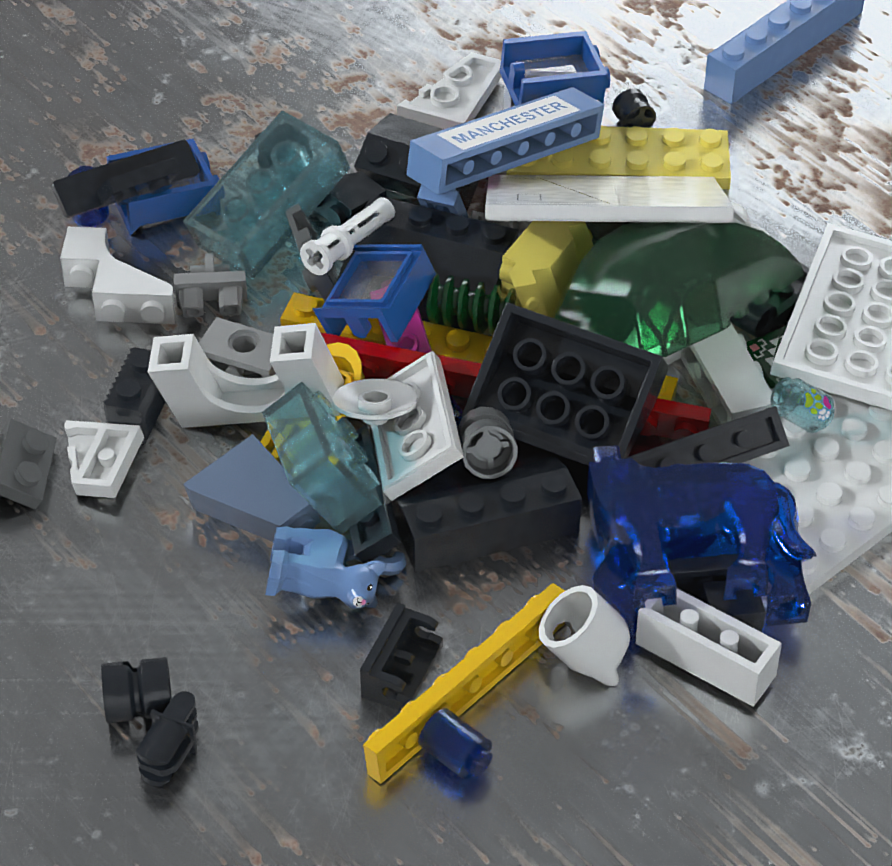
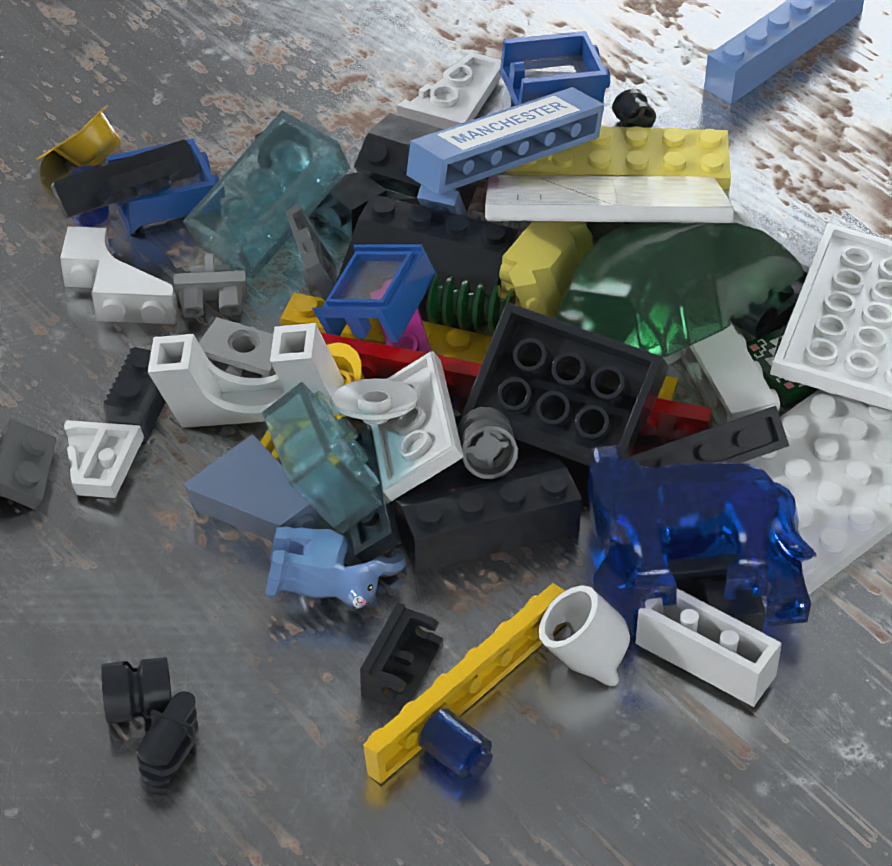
(90, 144): none -> yellow piece
(374, 215): white pin -> none
(803, 404): clear light blue brick -> none

